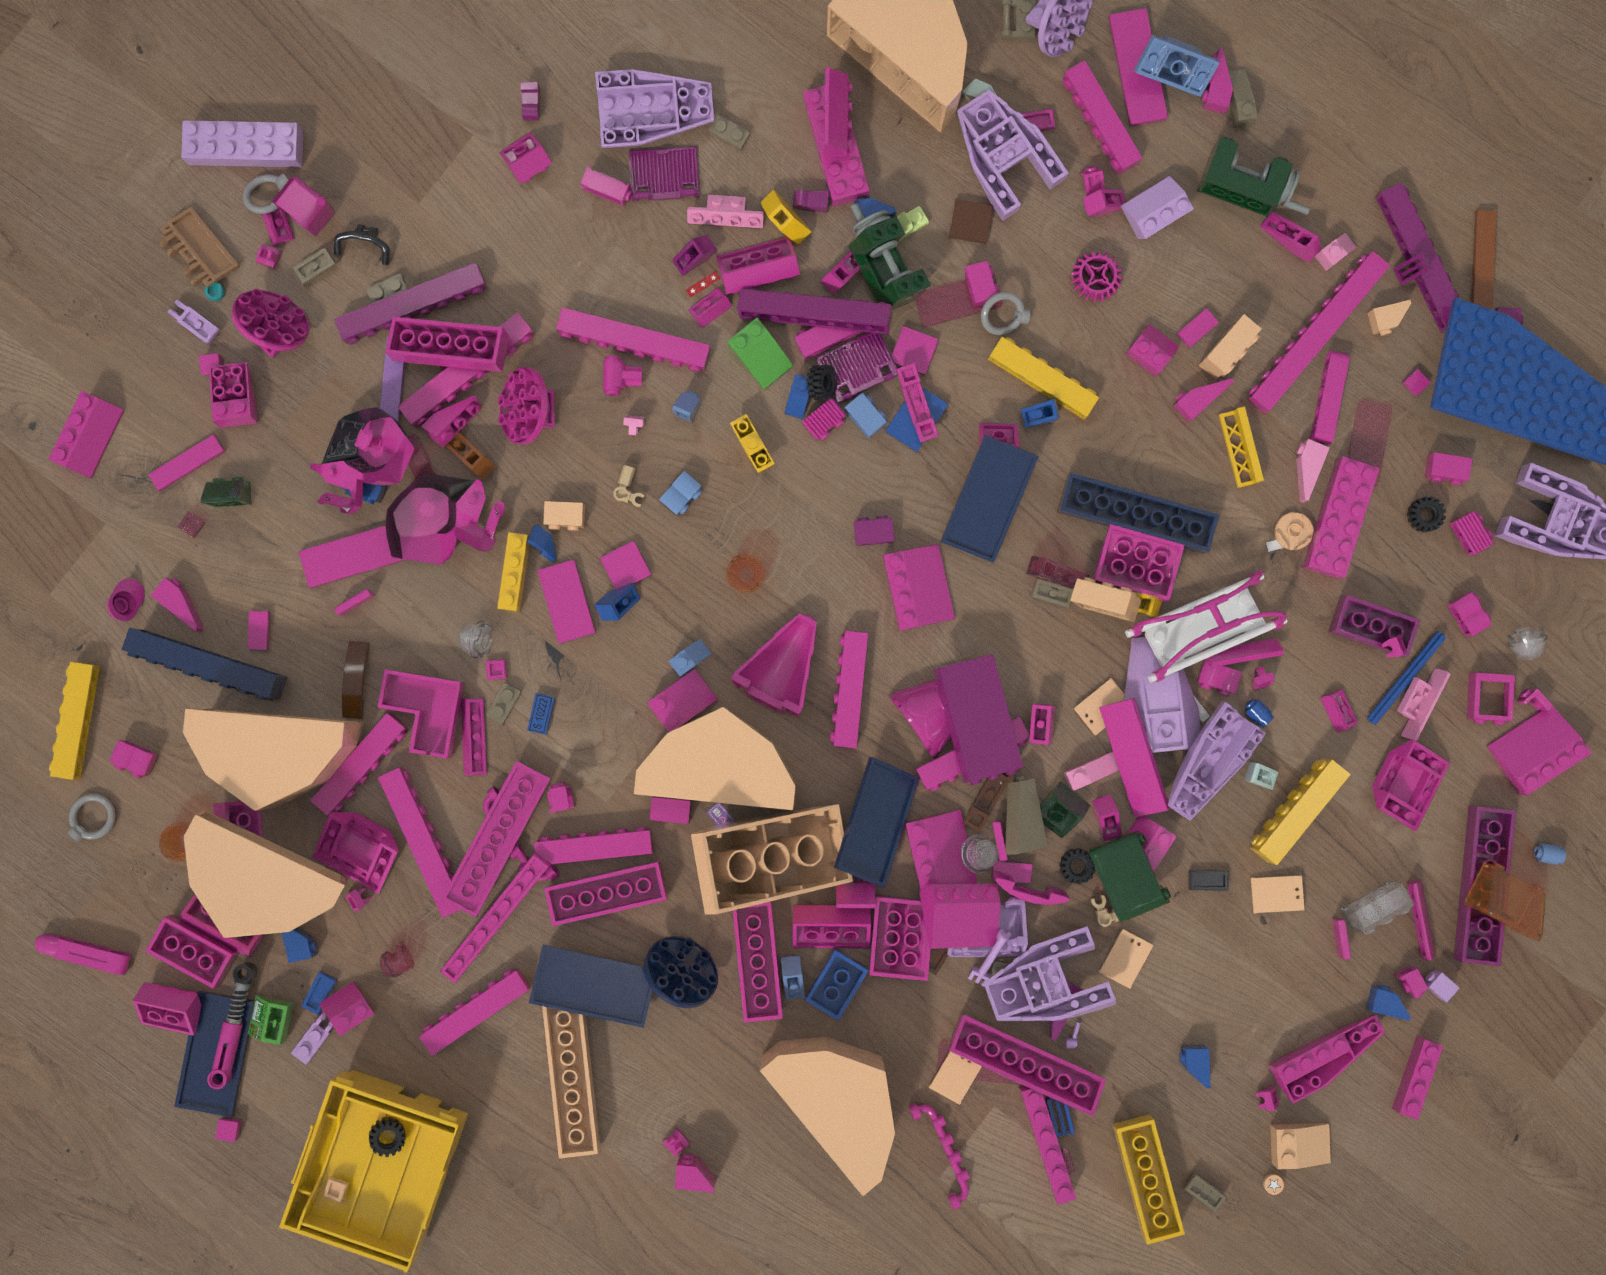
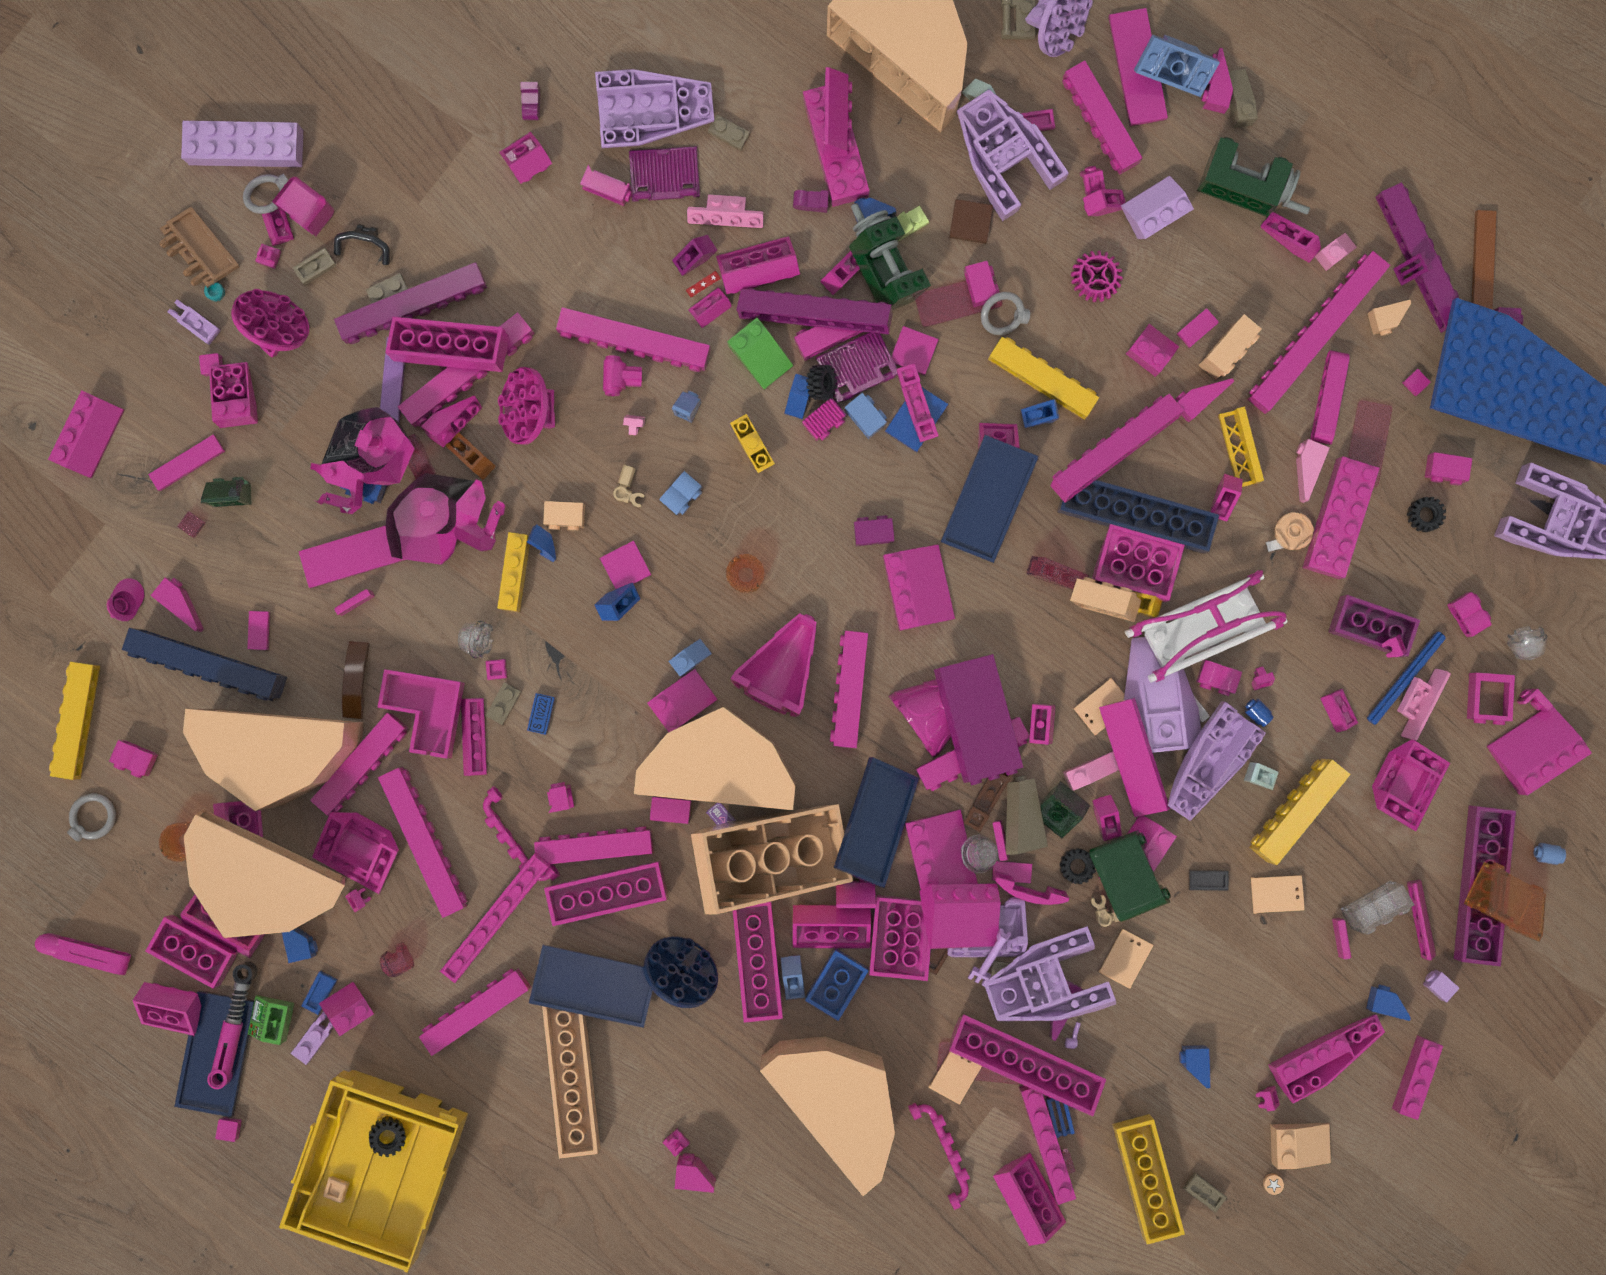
(496, 839): dark pink plate -> none
(566, 601): dark pink tile -> none
(785, 218): yellow slope -> none
(1029, 1199): none -> dark pink slope
(1052, 593): dark tan plate -> none
(1116, 448): none -> dark pink brick
(1226, 496): none -> dark pink slope
(1247, 652): dark pink tile -> none
(1412, 981): dark pink brick -> none
(1472, 533): dark pink brick -> none

